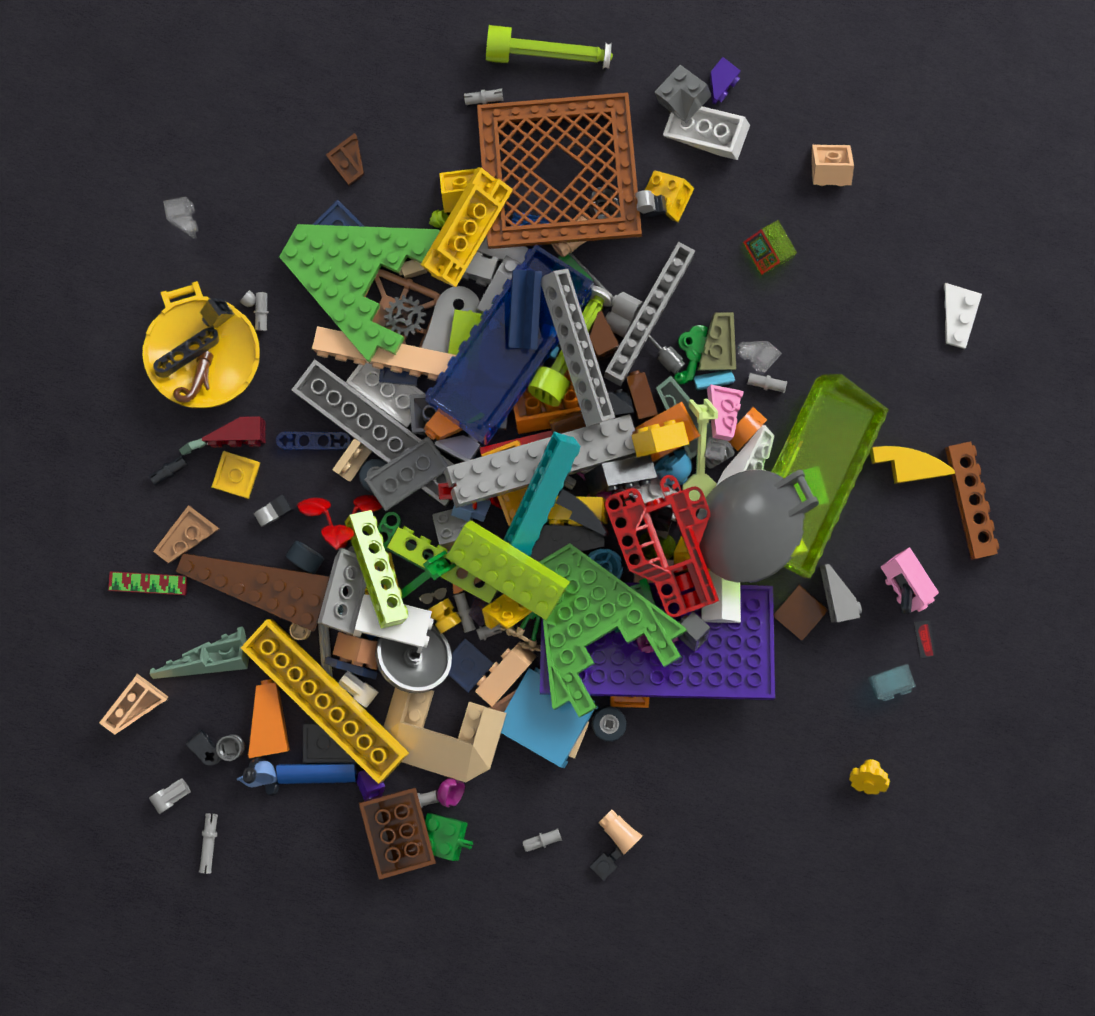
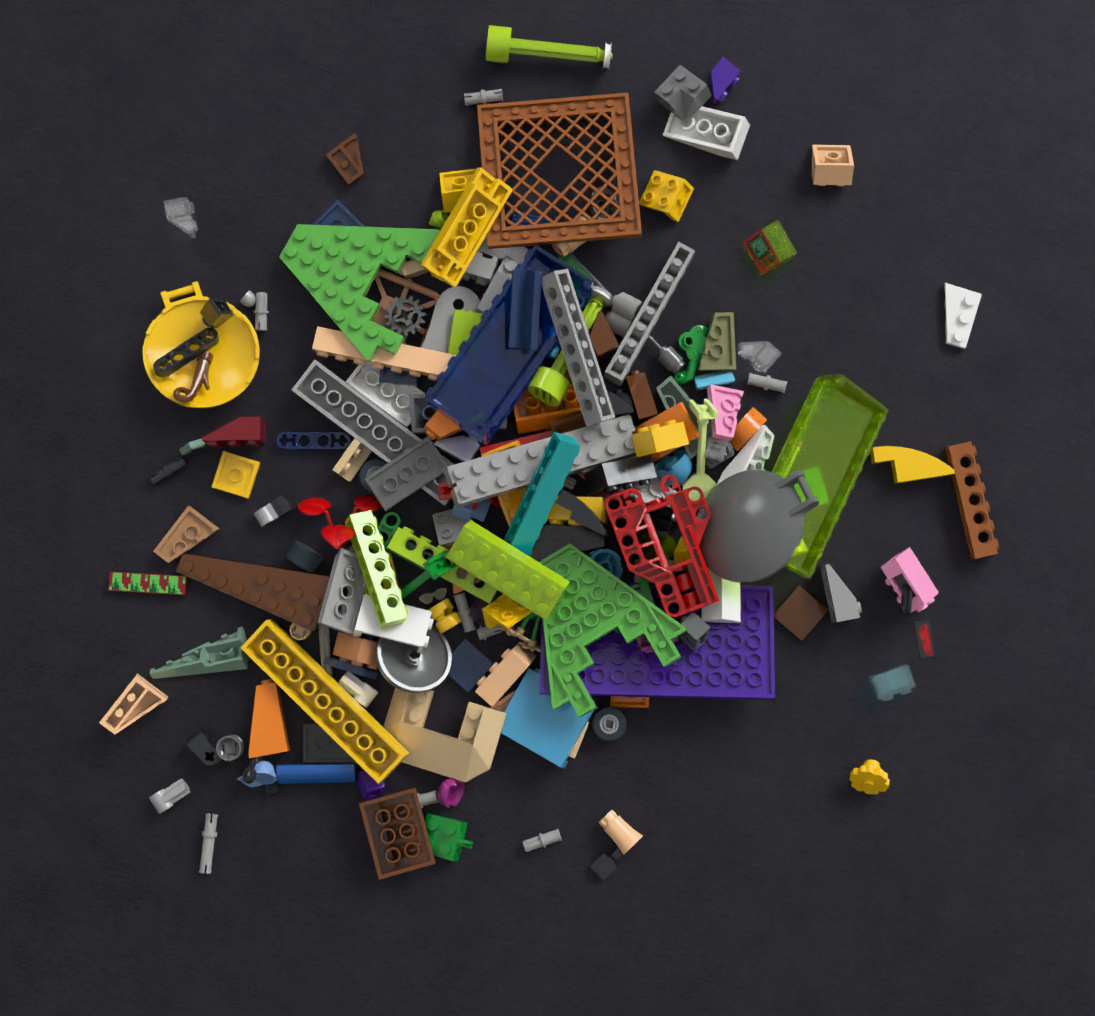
(650, 204): leg -> none

